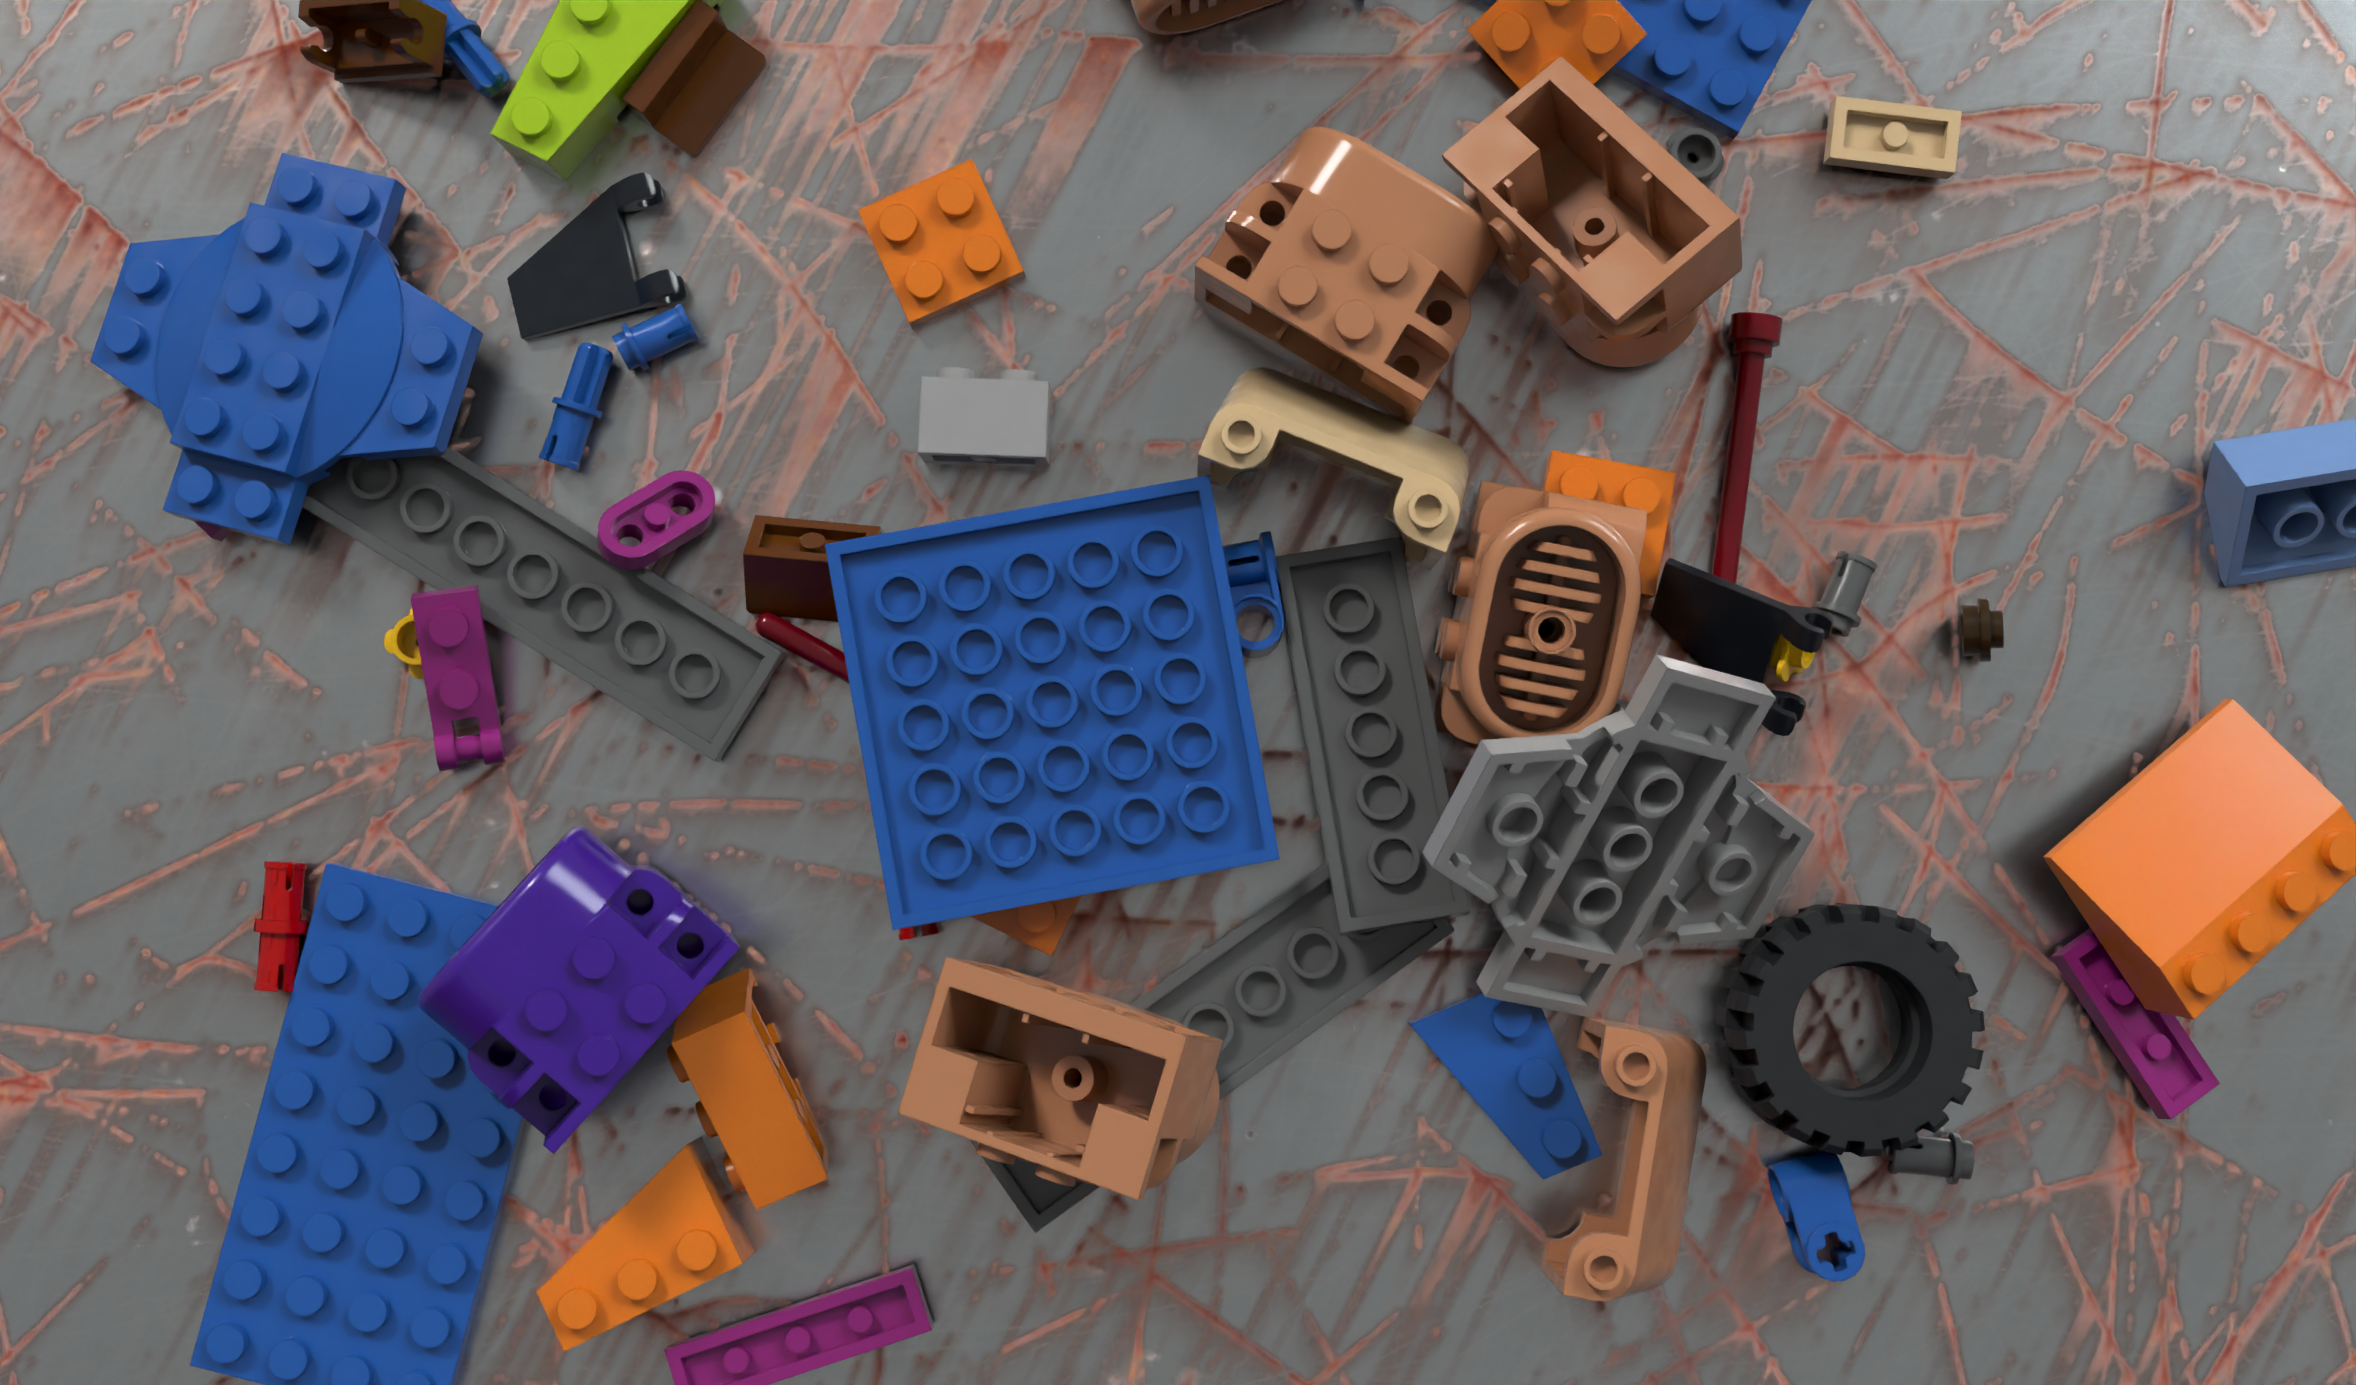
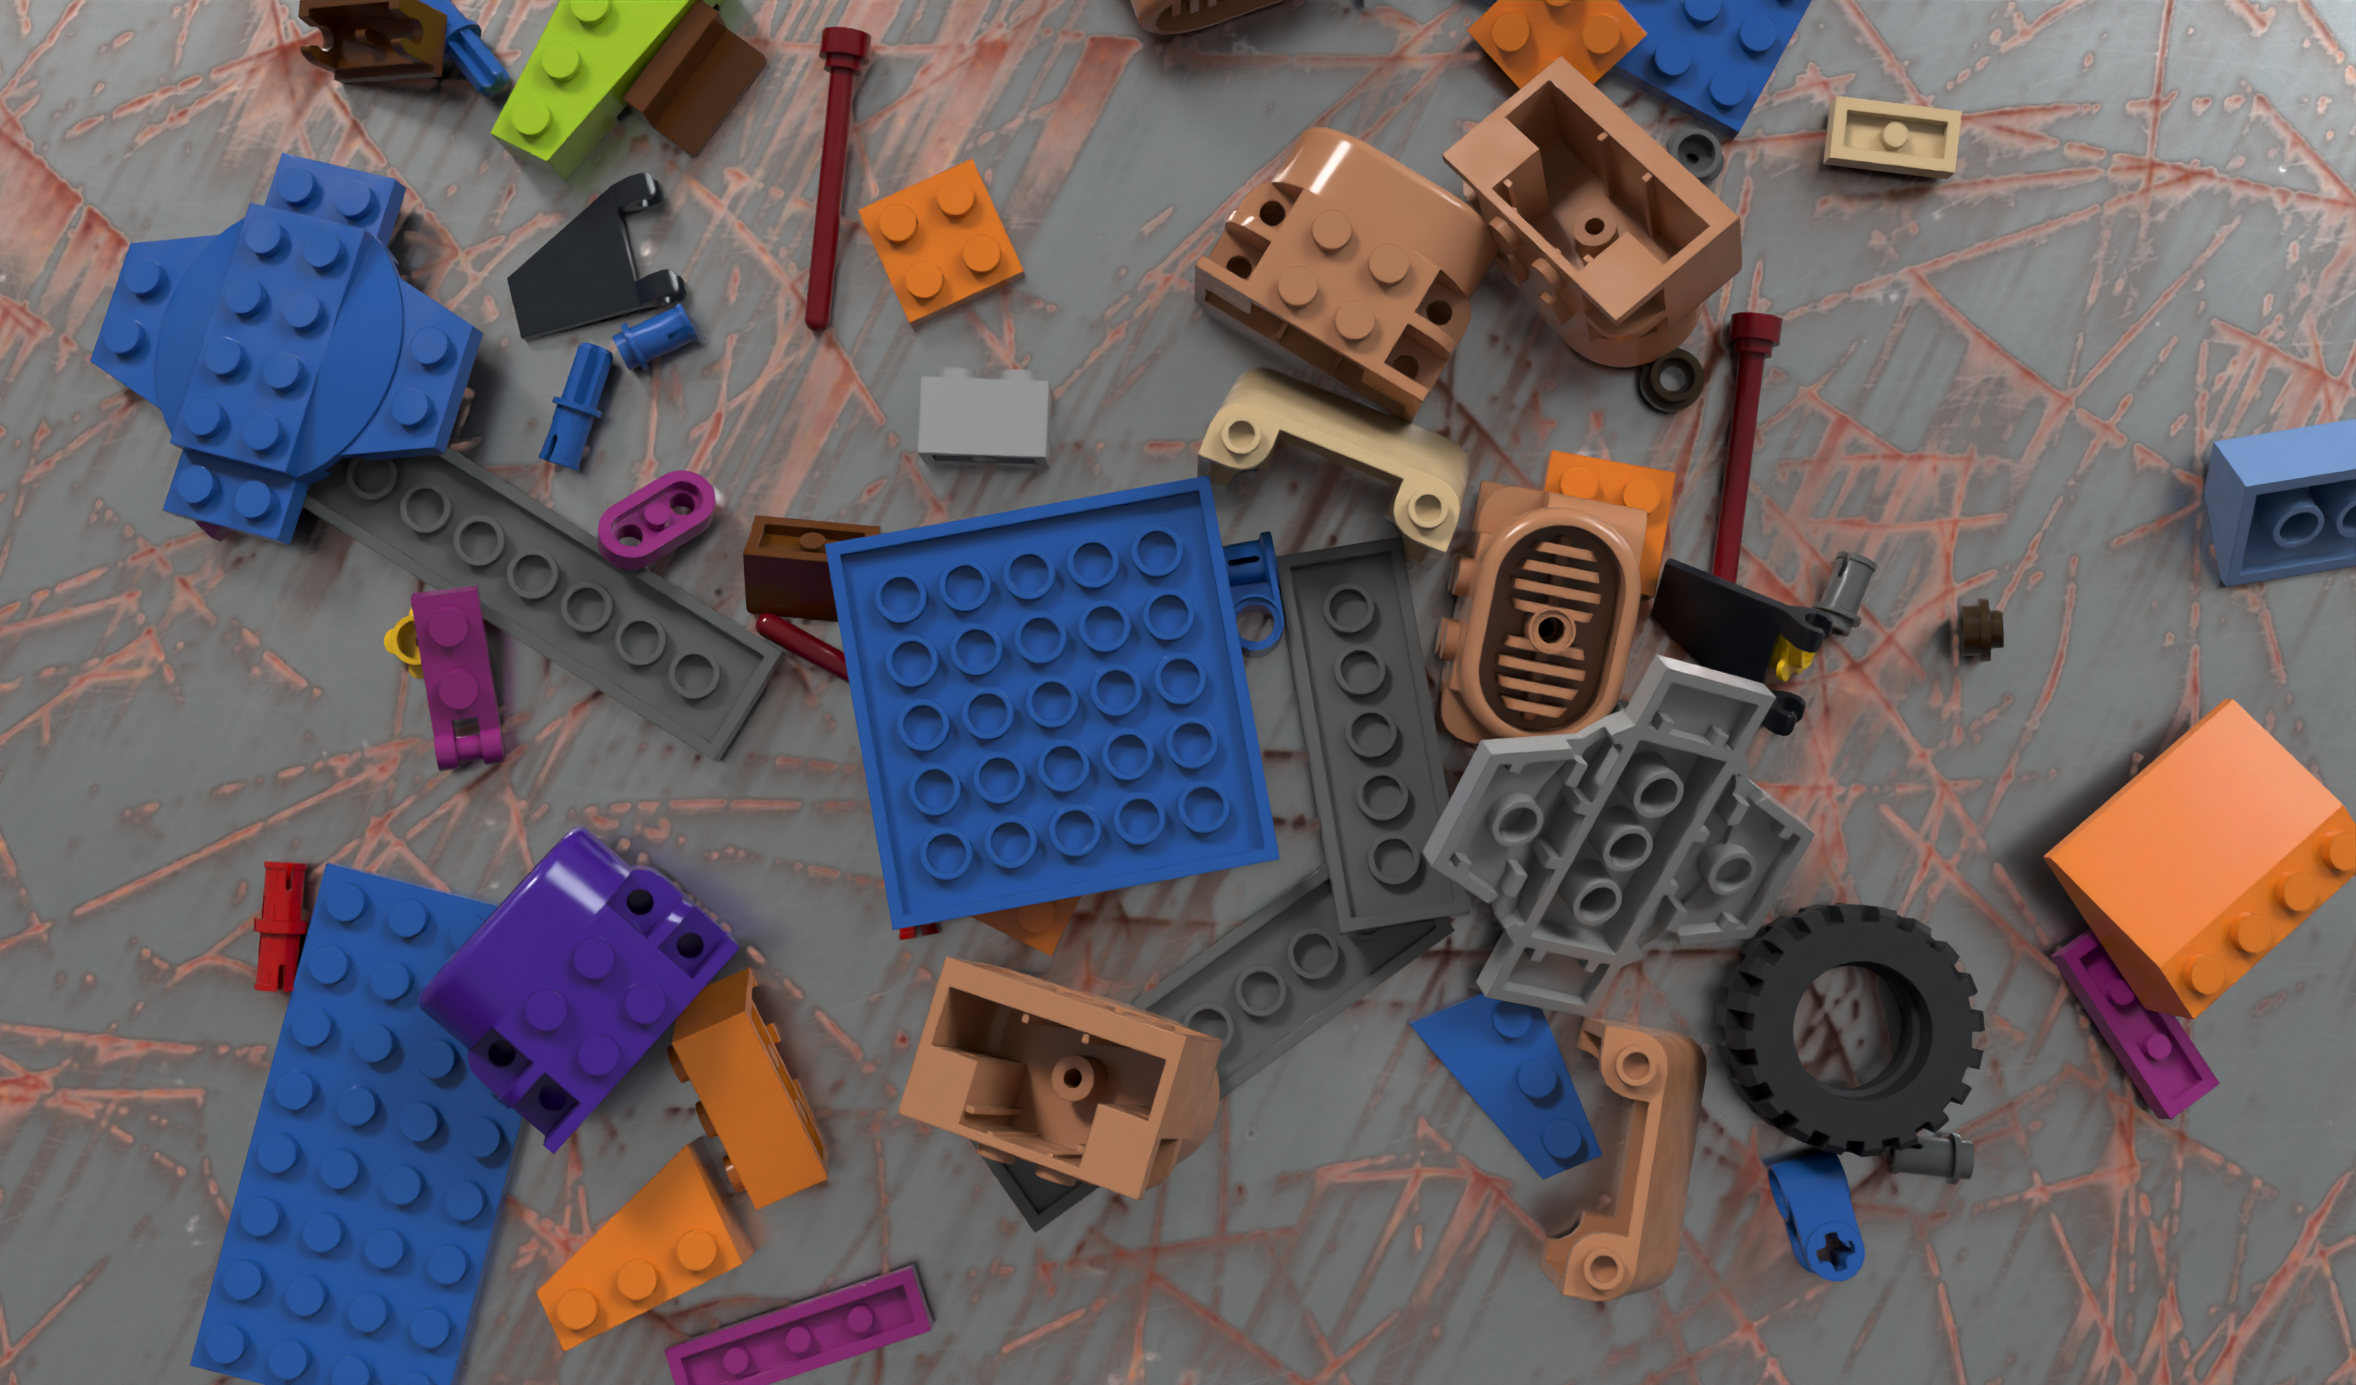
(844, 55): none -> dark red piece
(1691, 378): none -> dark brown plate

